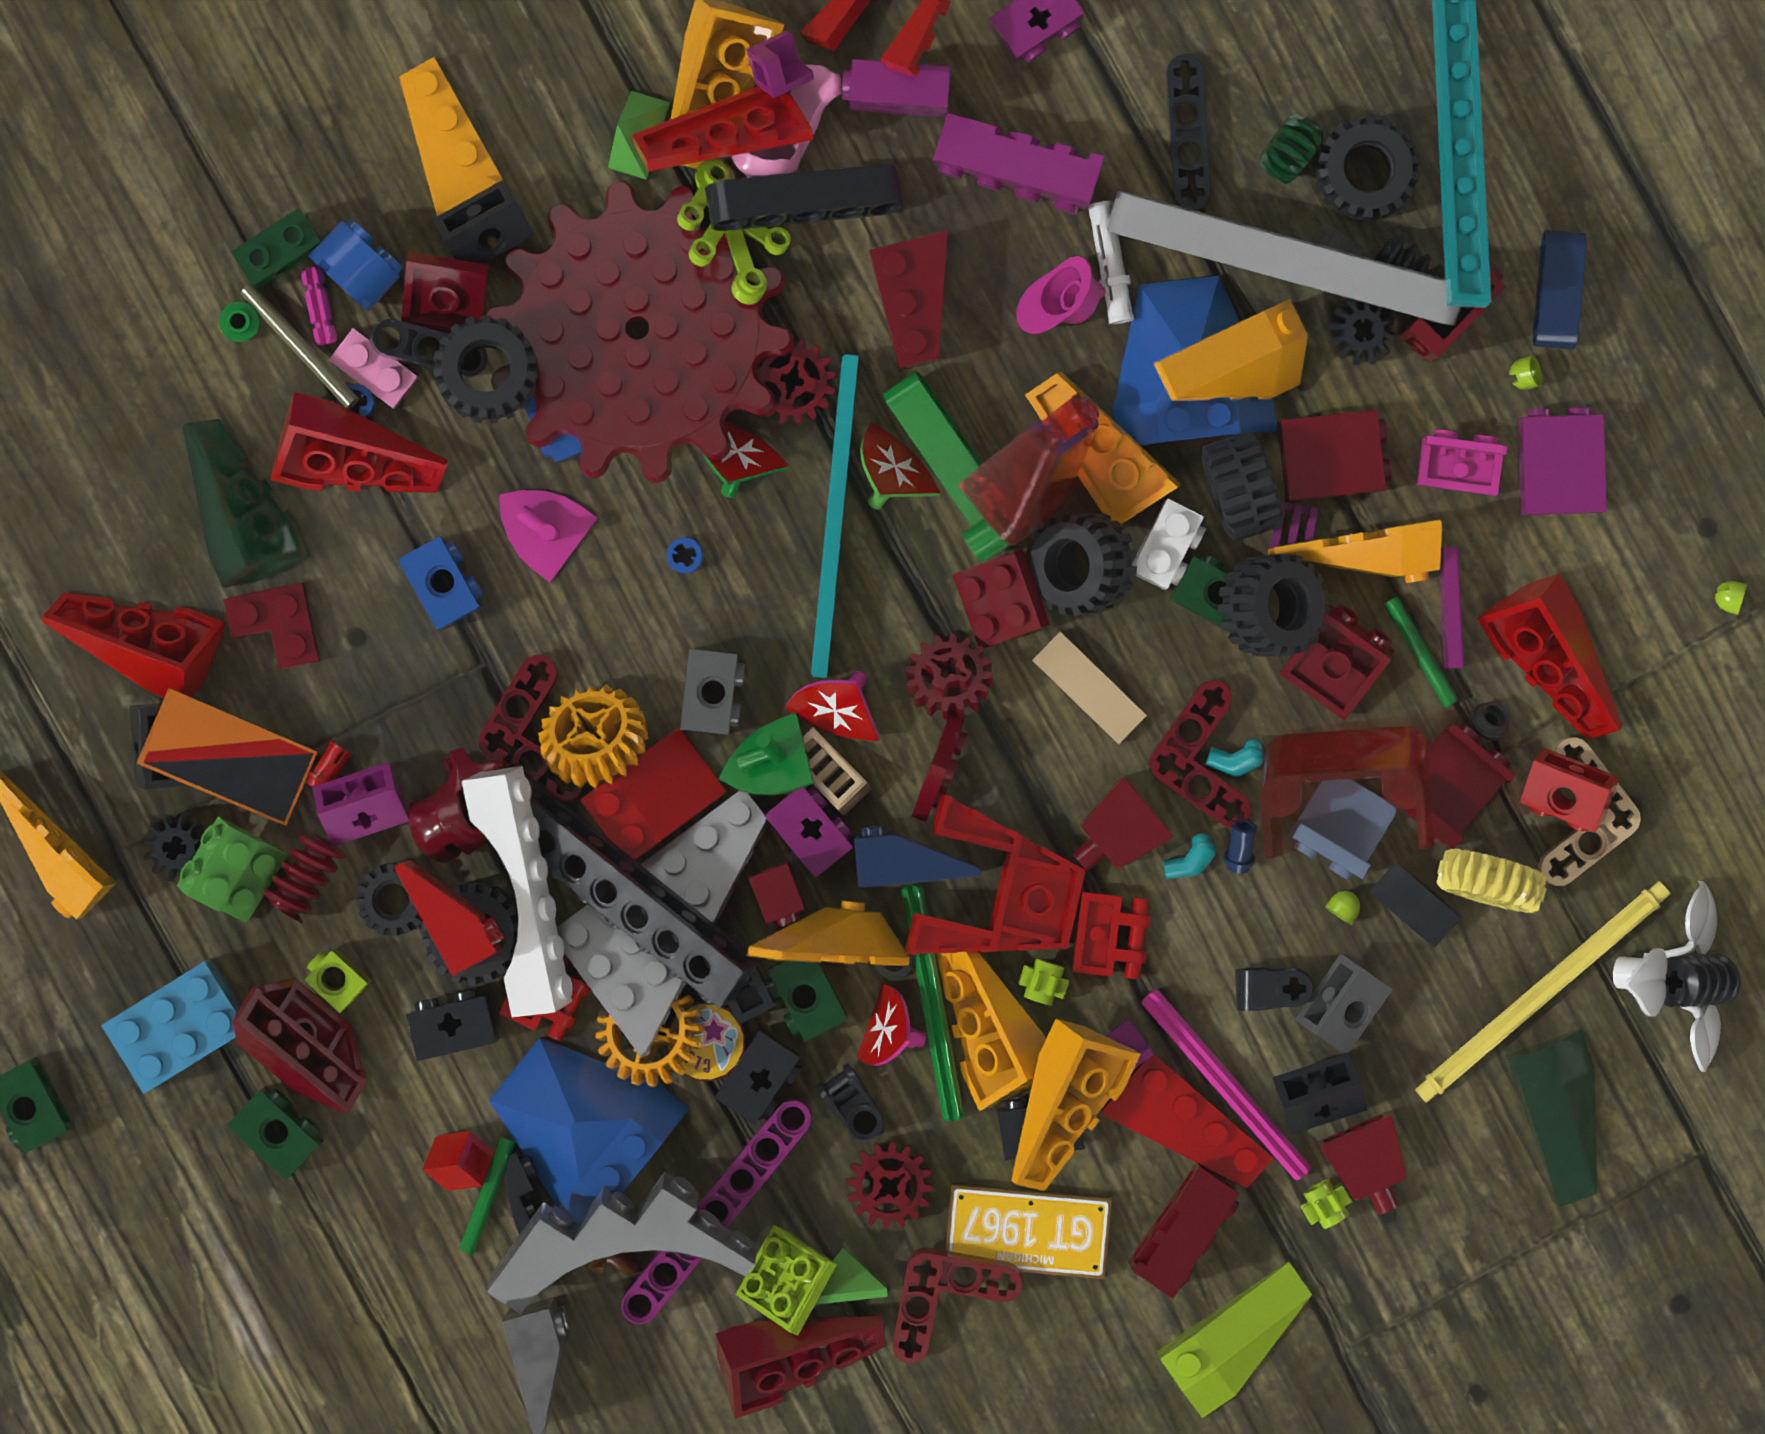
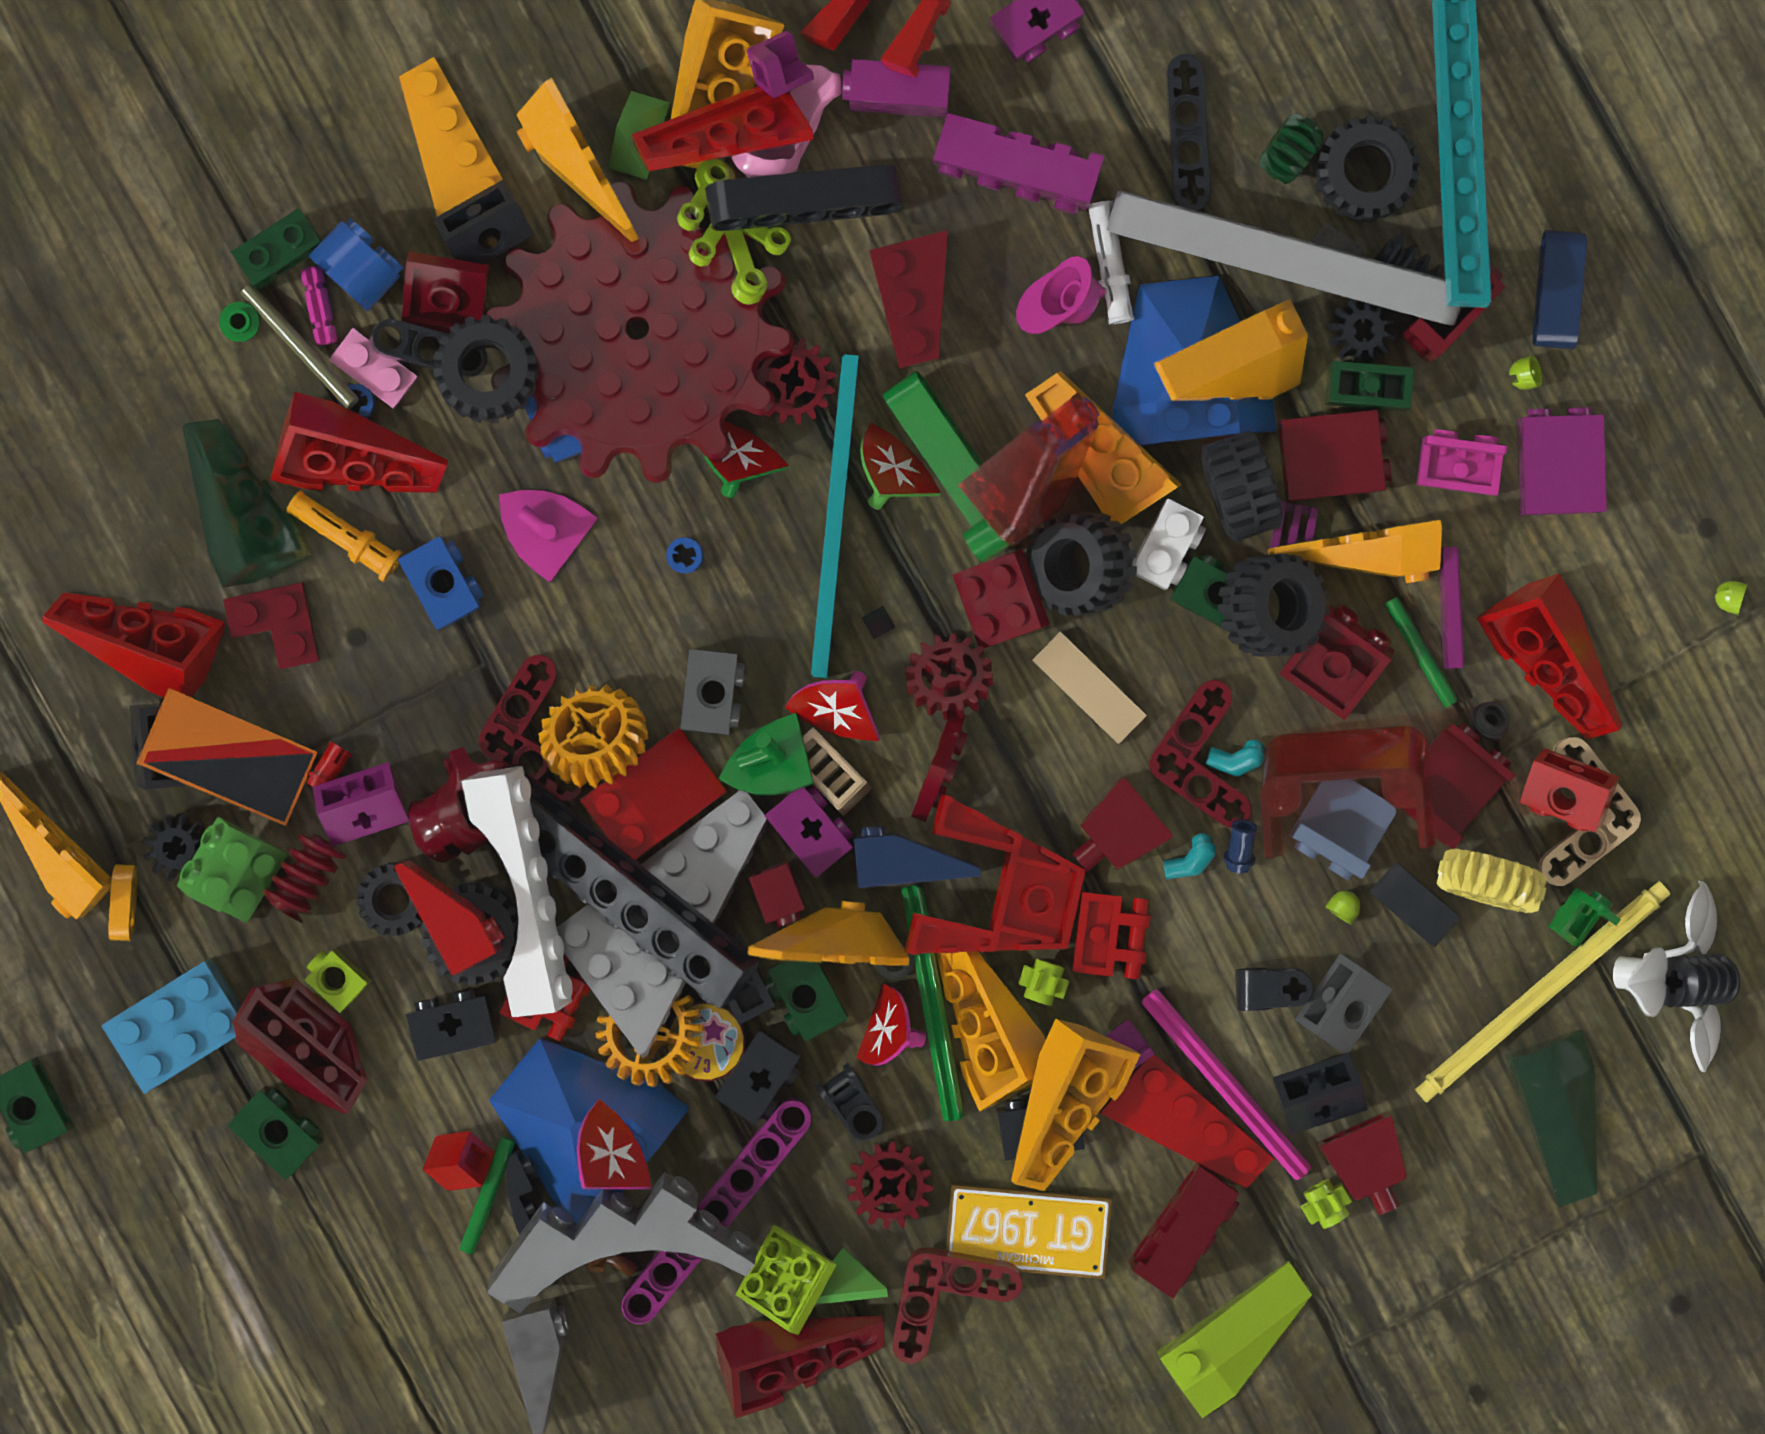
(123, 902): none -> light orange beam
(360, 545): none -> light orange pin
(562, 147): none -> light orange wedge
(609, 1152): none -> red shield
(878, 622): none -> black piece
(1369, 386): none -> dark green brick
(1580, 914): none -> green bracket

